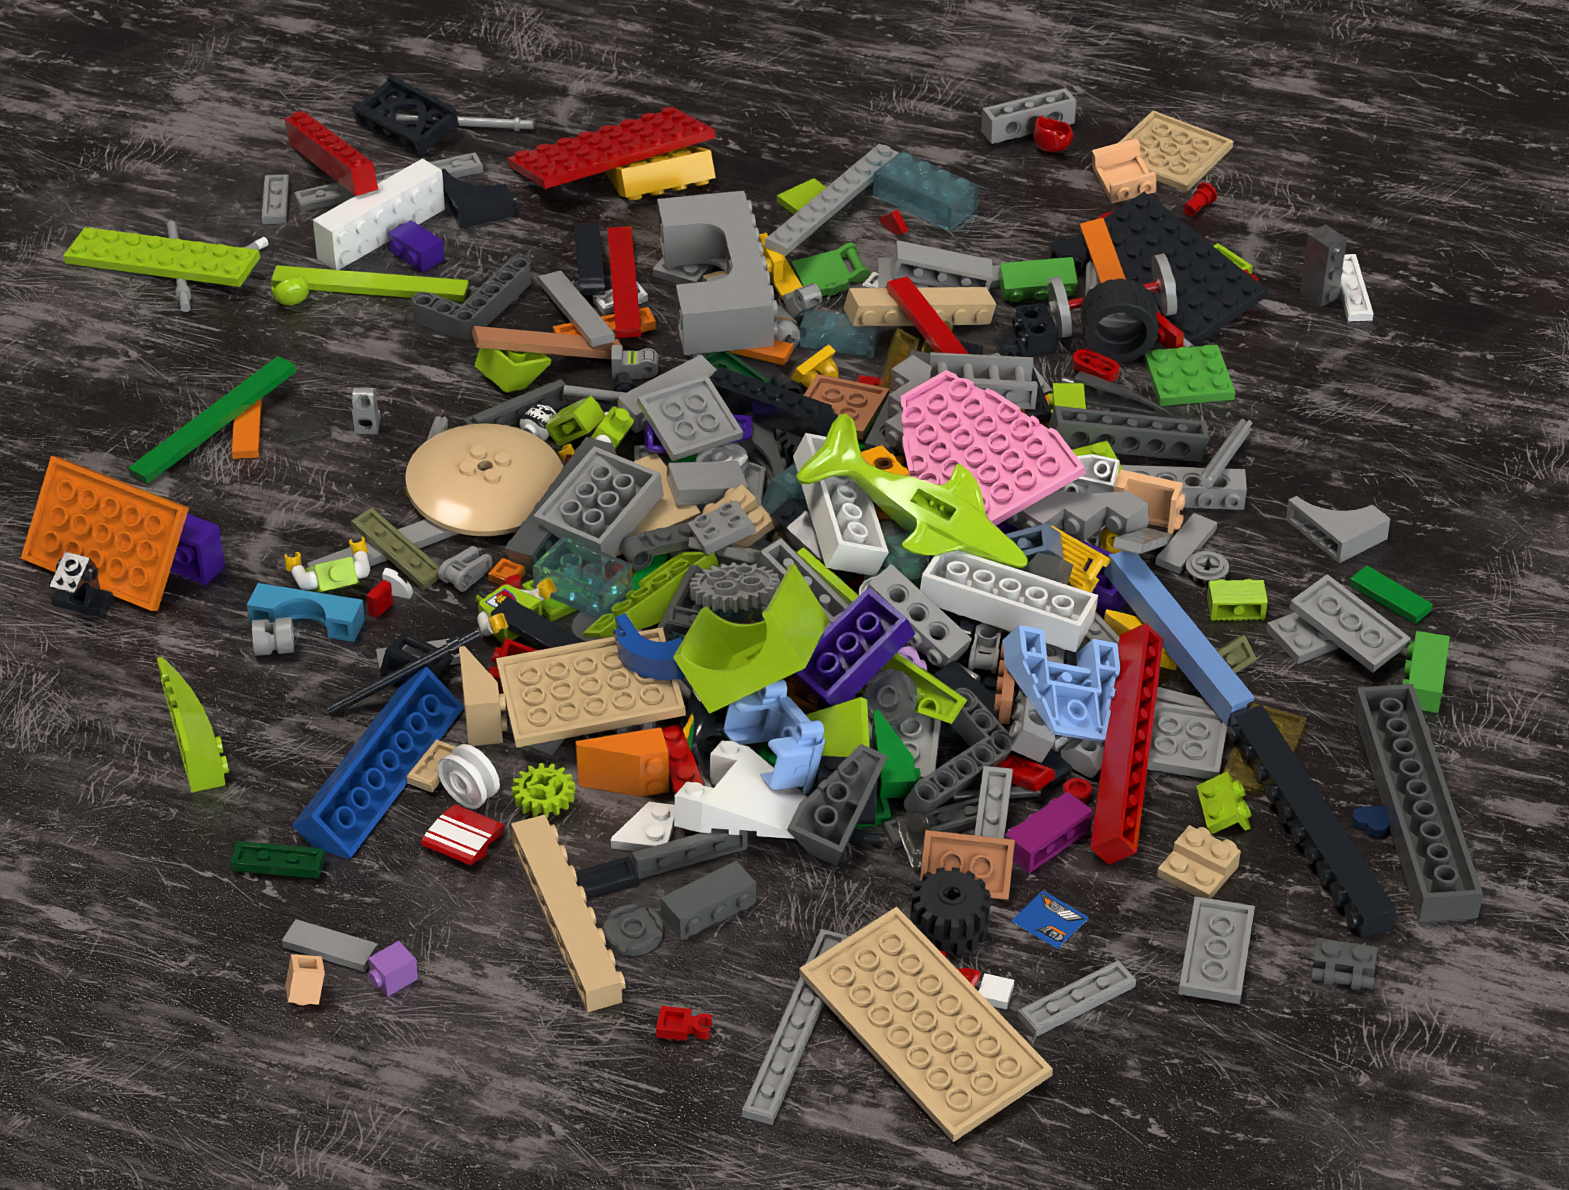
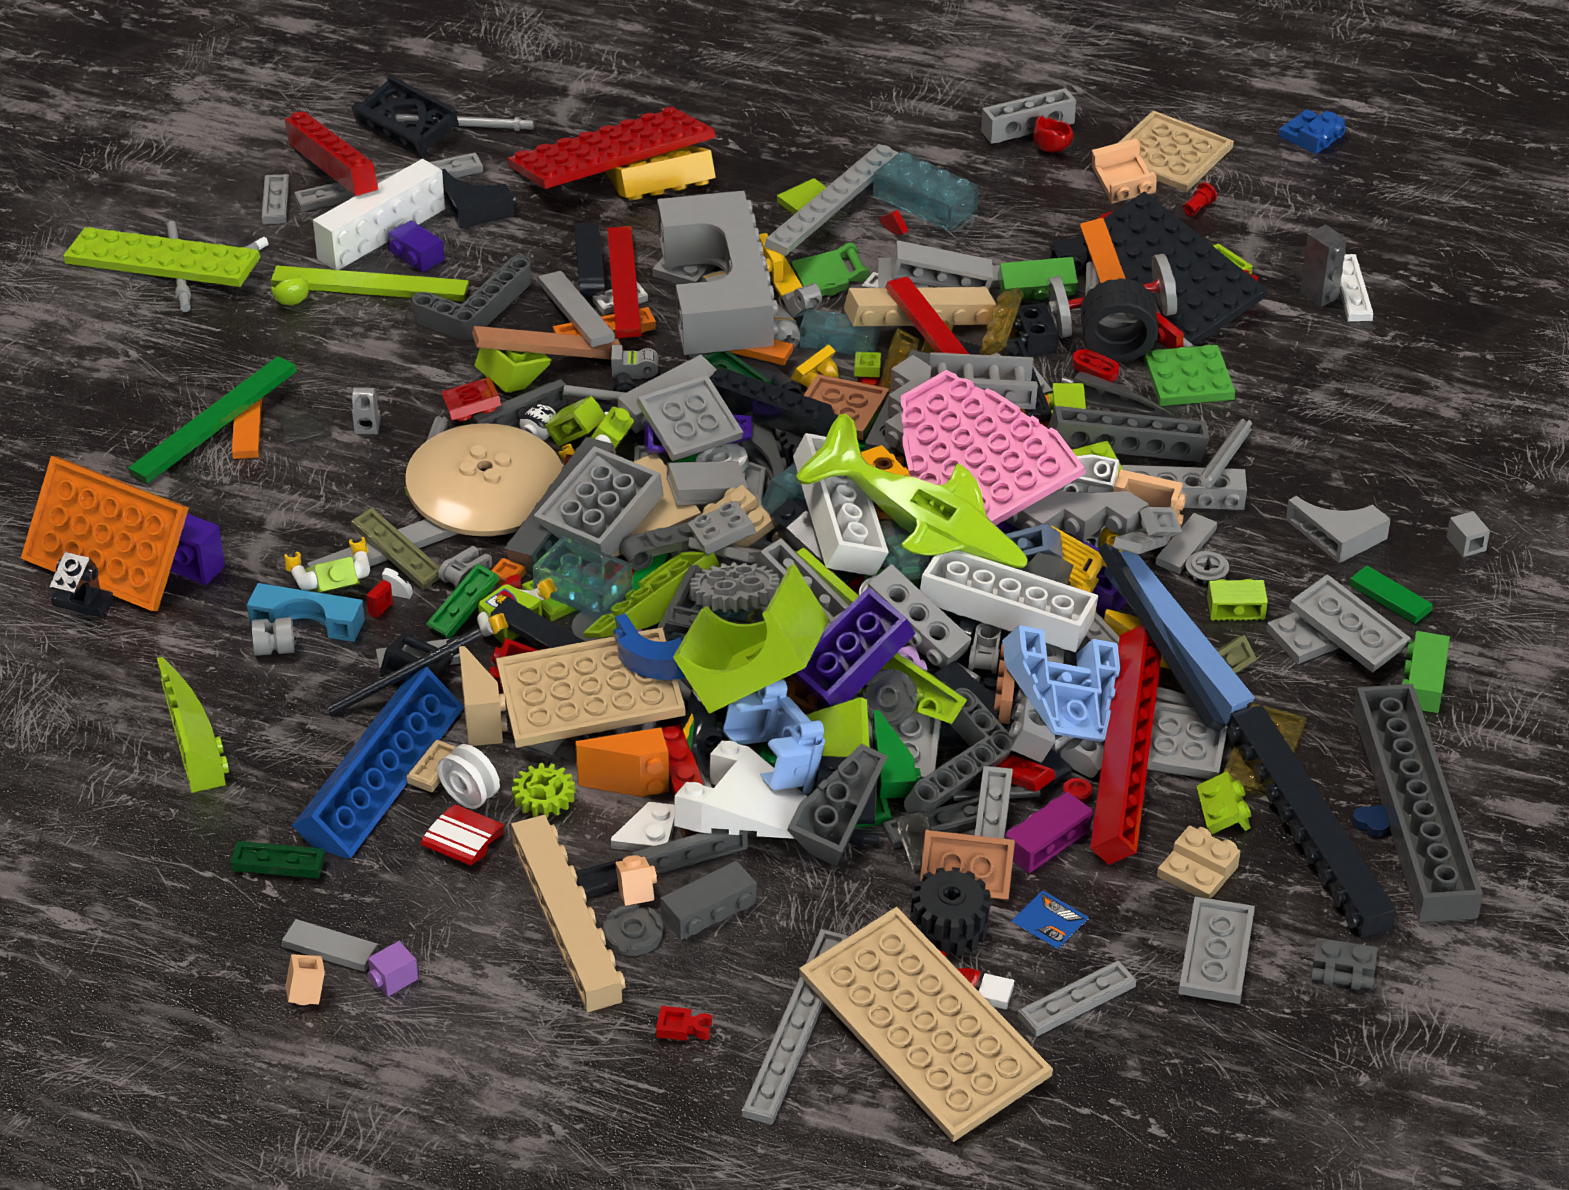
(463, 601): none -> green tile
(471, 399): none -> red plate
(635, 880): none -> light nougat brick
(867, 364): none -> lime plate
(1001, 322): none -> clear yellow plate
(1160, 521): none -> light grey plate
(1161, 637): none -> black tile
(1313, 130): none -> blue plate
(1468, 534): none -> light grey brick

